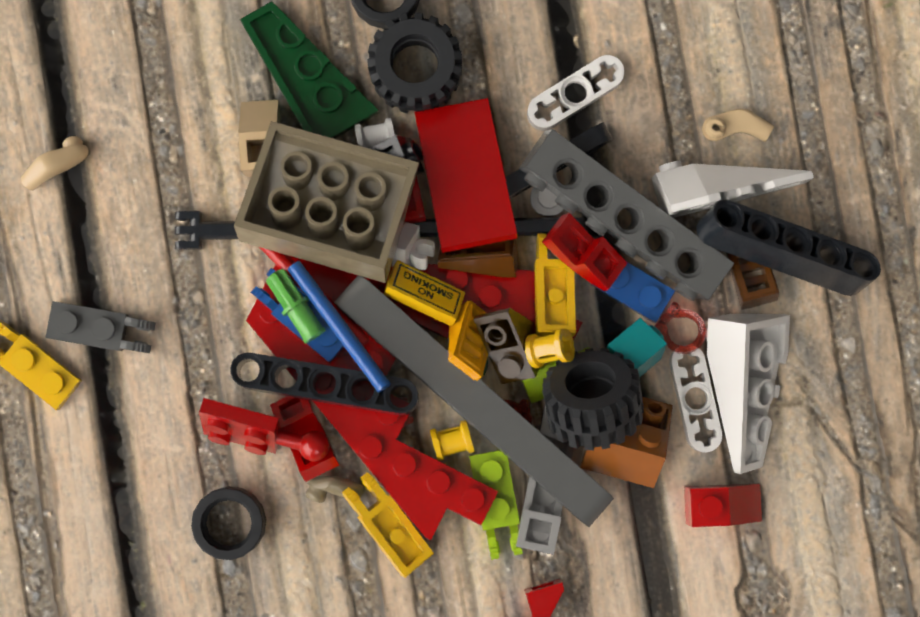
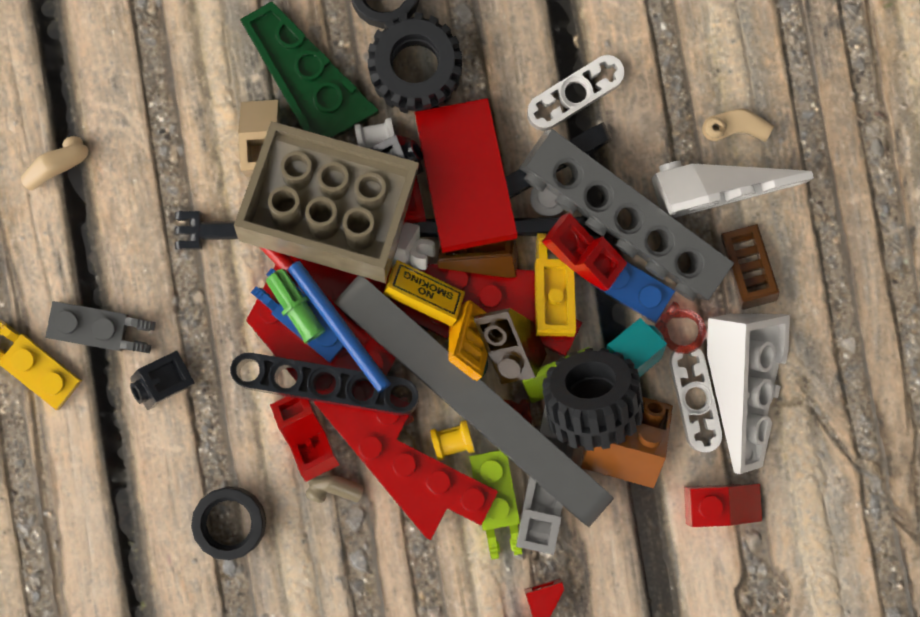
(160, 380): none -> black bracket
(257, 431): red plate -> none
(390, 527): yellow hinge -> none
(549, 348): yellow bush -> none
(788, 248): black beam -> none

